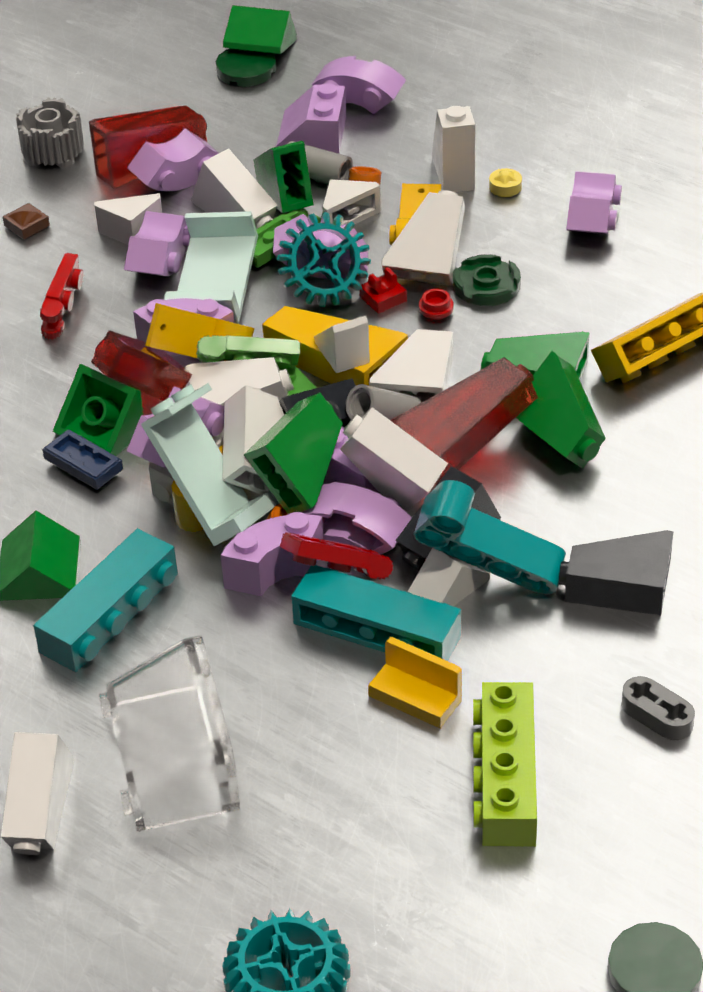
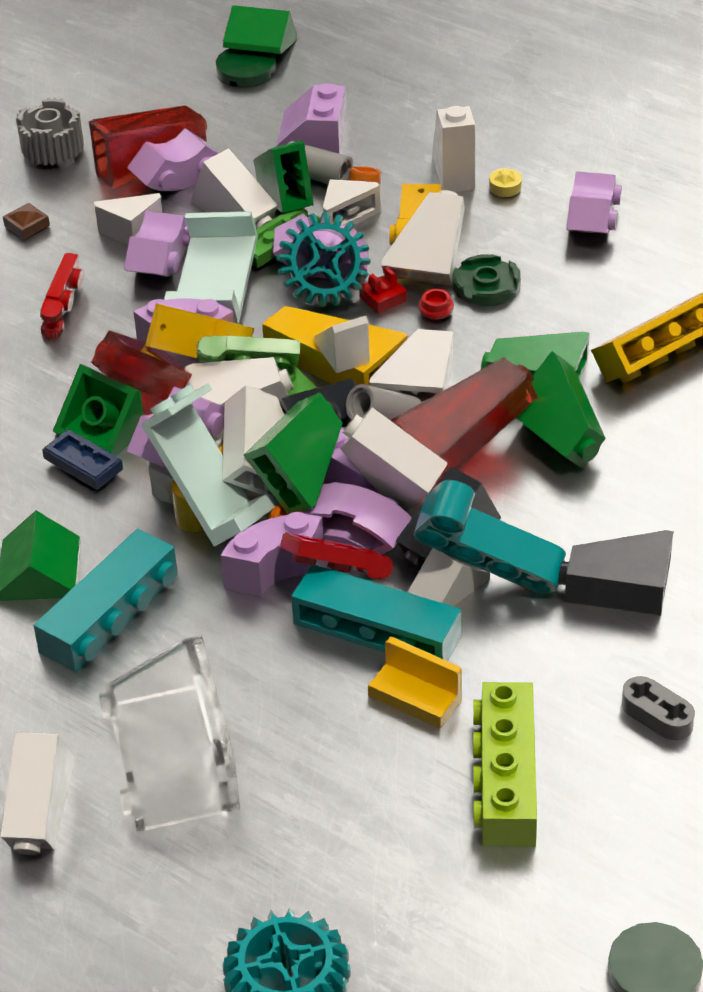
(365, 82): lavender brick -> none

